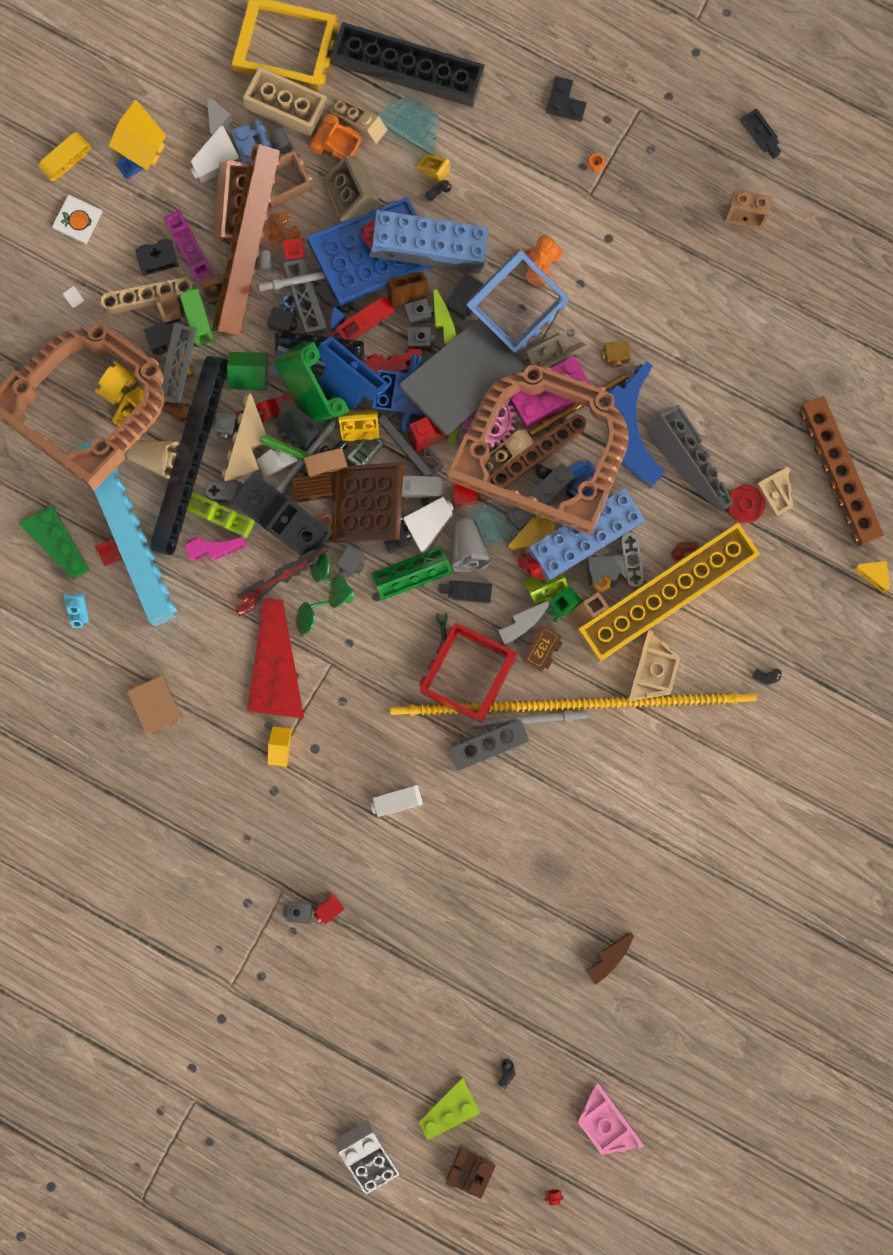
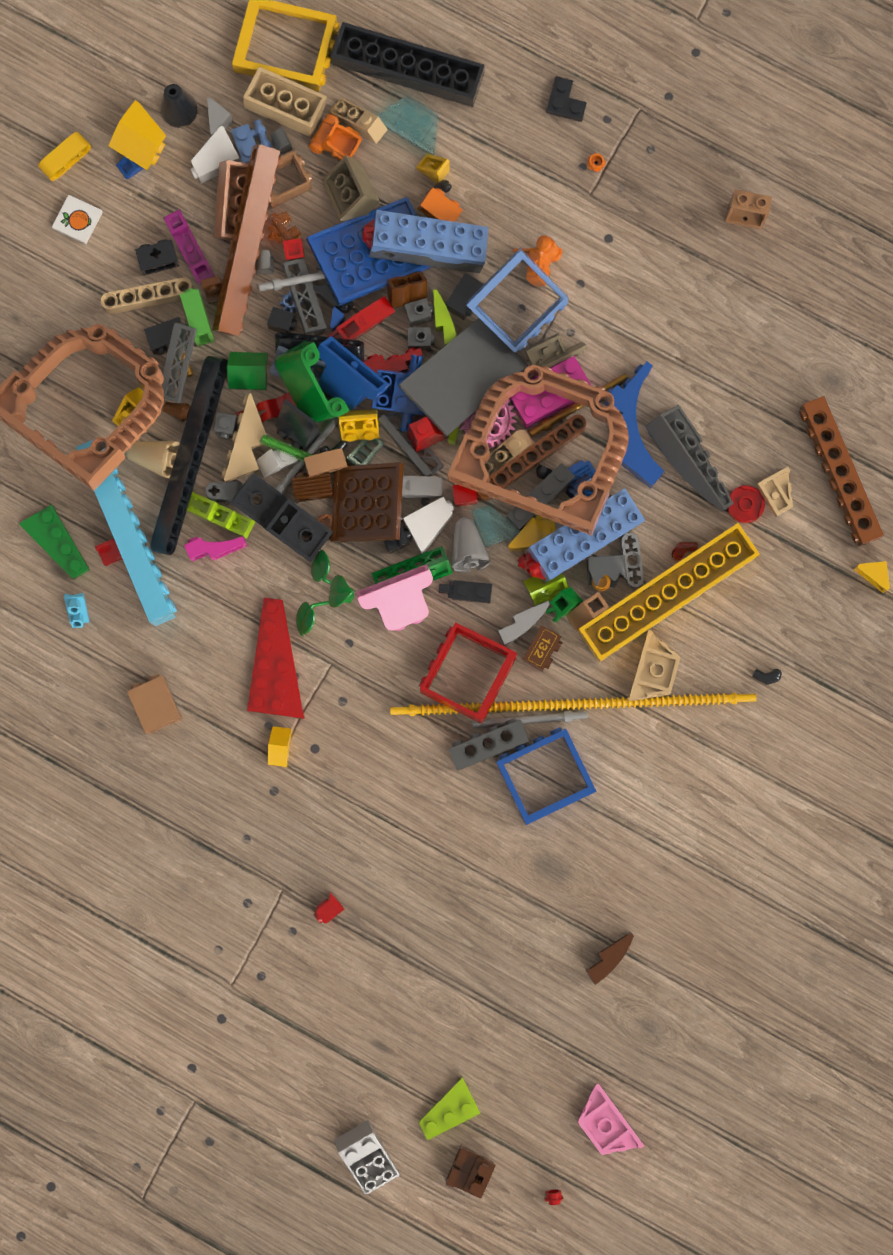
(73, 297): white sticker -> none
(116, 383): yellow brick -> none
(169, 306): medium nougat panel -> none
(178, 106): none -> black cone
(249, 604): clear red arm -> none
(285, 573): pearl dark grey sword -> none
(298, 912): dark grey brick -> none
(351, 562): dark grey brick -> none
(397, 801): white slope -> none
(399, 598): none -> bright pink brick
(439, 207): none -> orange brick
(442, 625): dark green hand -> none
(508, 1072): black arm -> none
(539, 742): none -> blue window
(616, 353): pearl gold brick -> none
(761, 132): black hinge -> none

